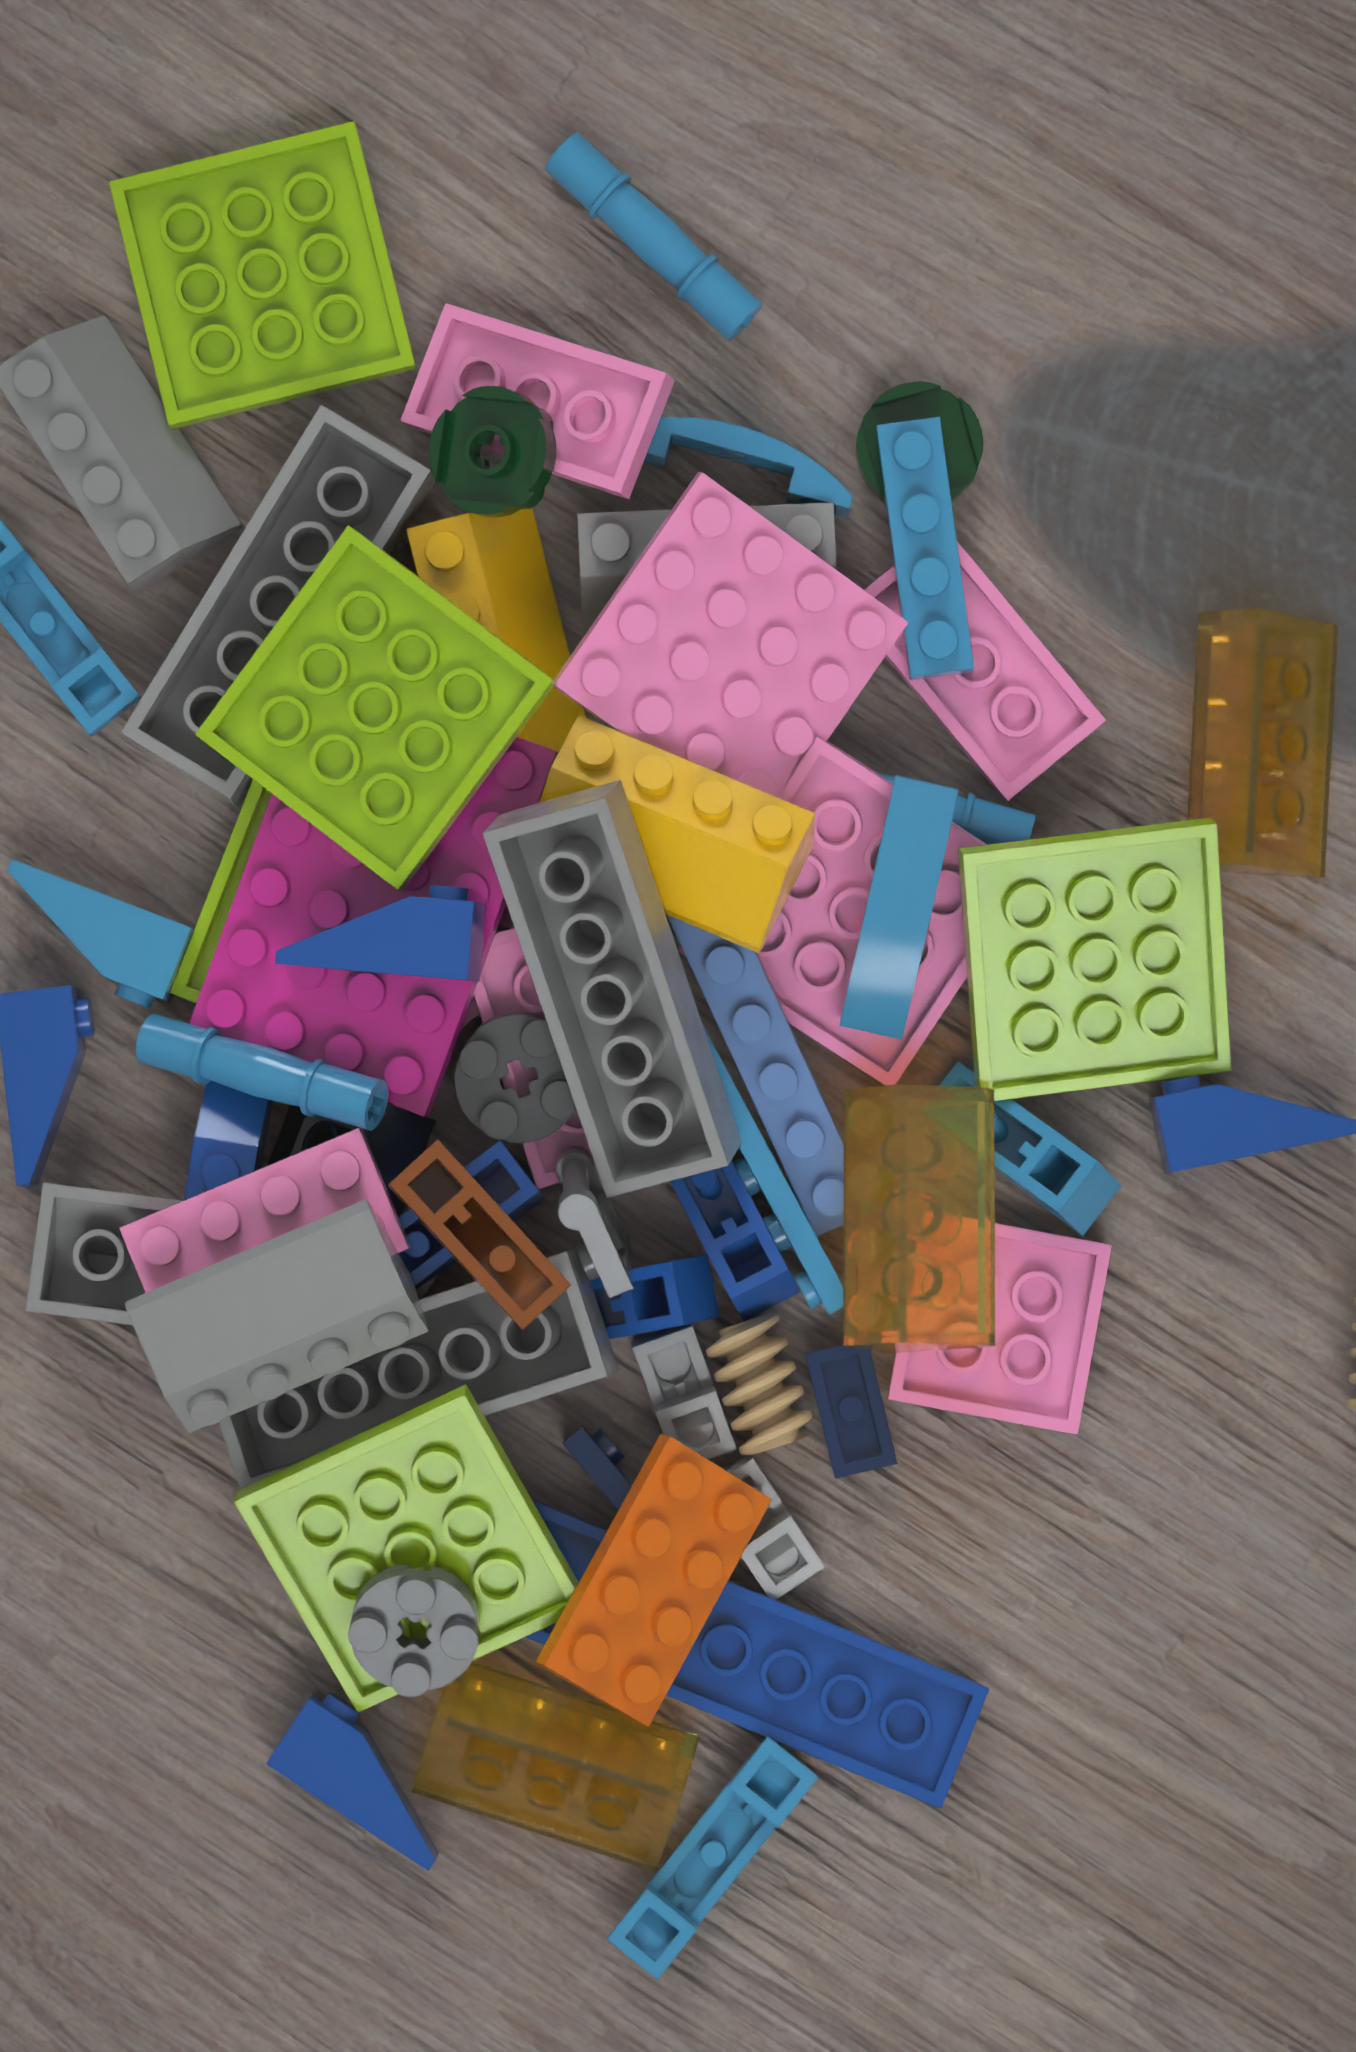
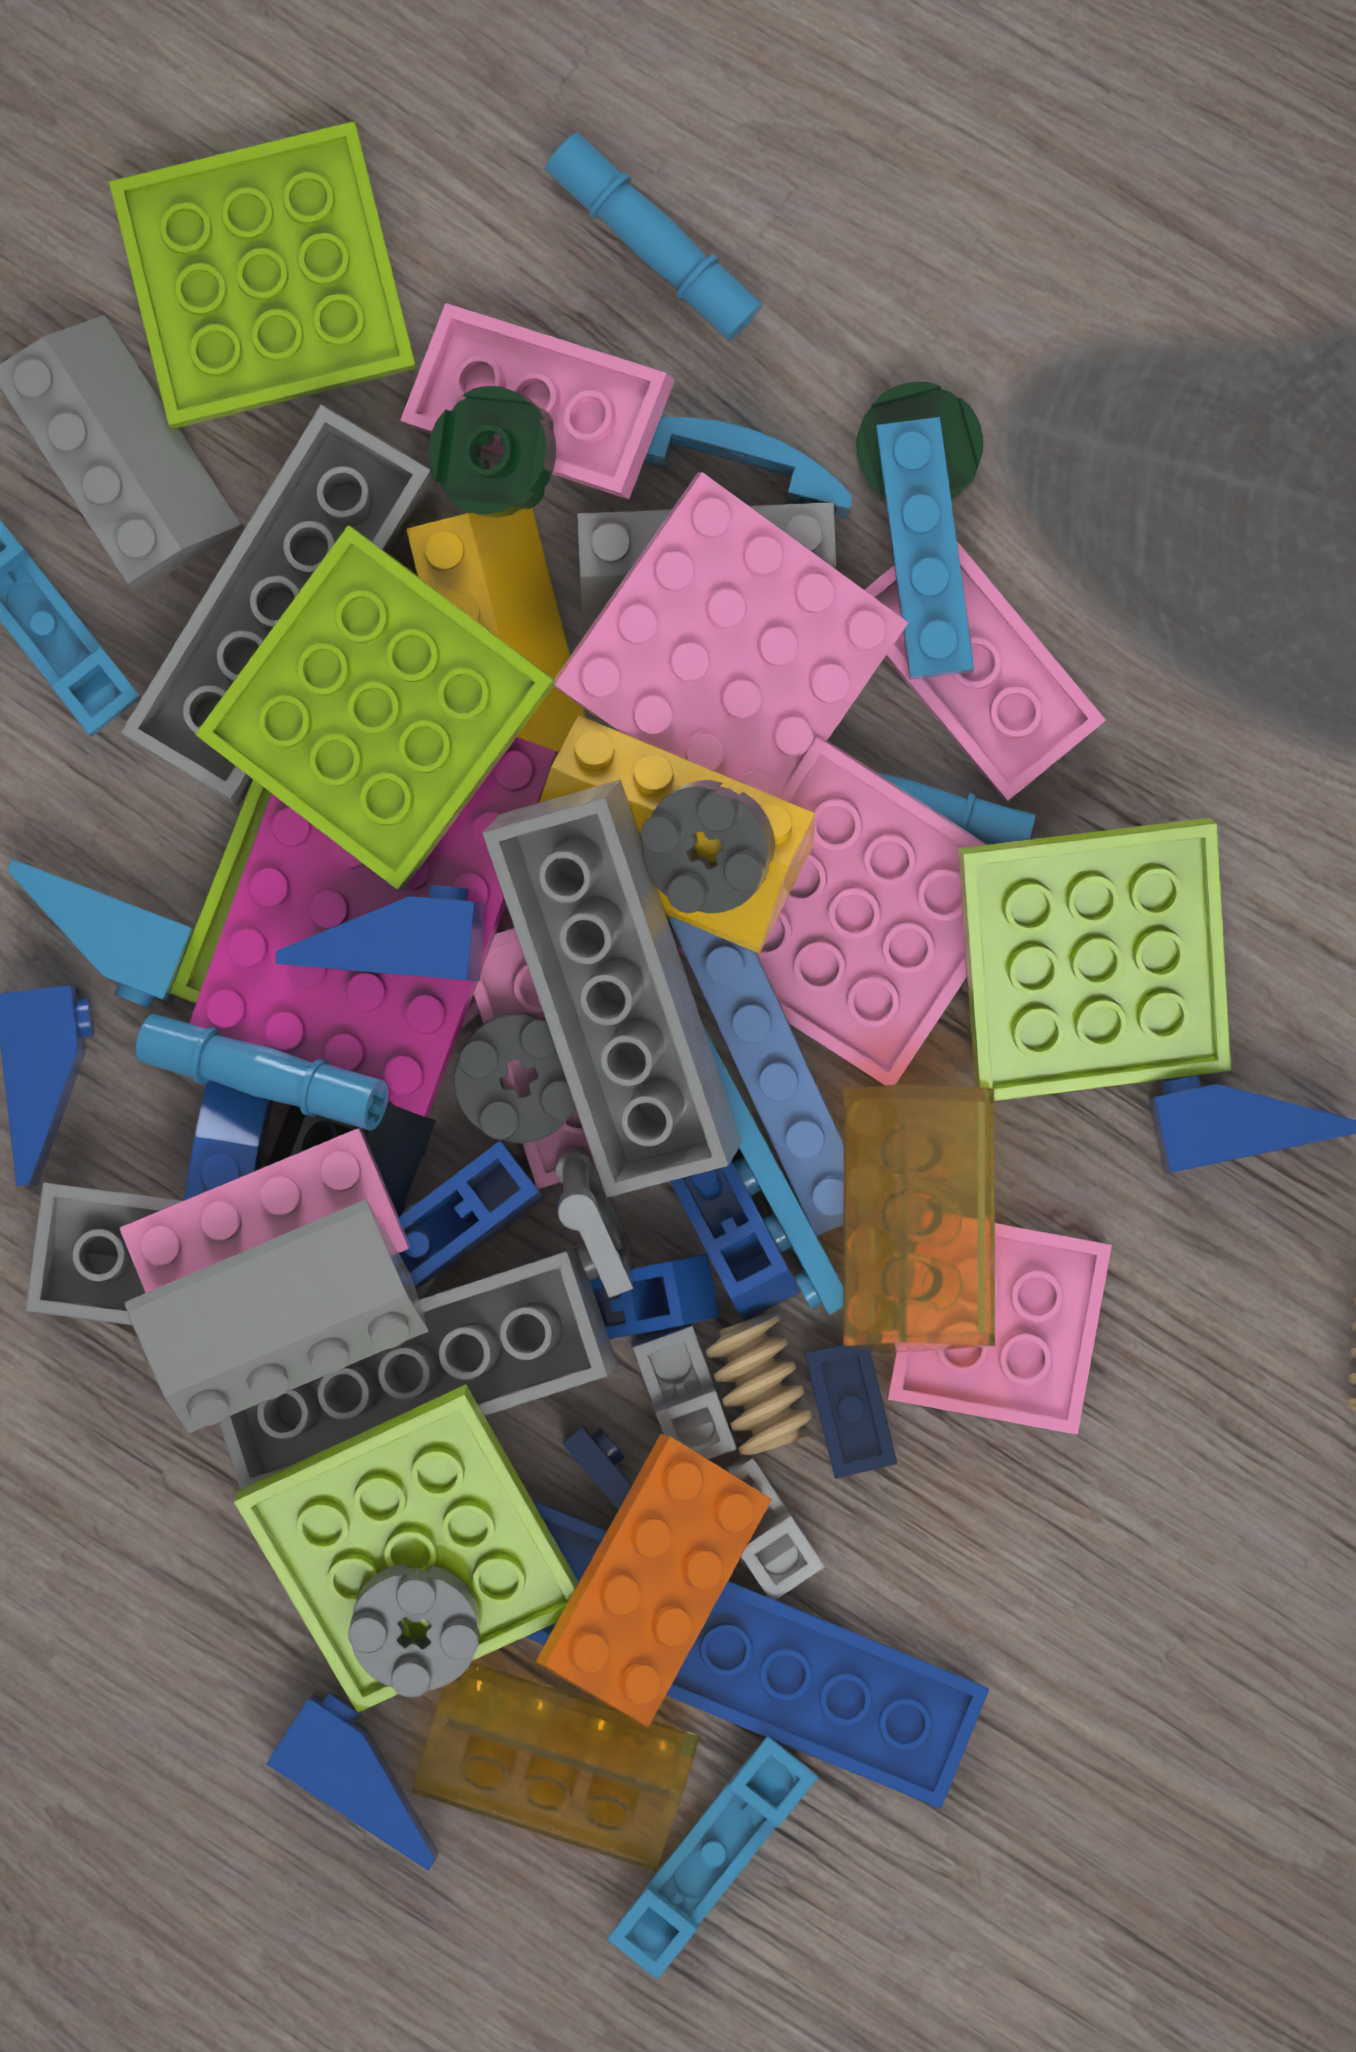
(479, 1234): dark orange slope -> none
(720, 813): none -> dark grey plate
(899, 907): dark azure slope -> none
(1044, 1162): dark azure slope -> none
(1264, 739): clear yellow slope -> none

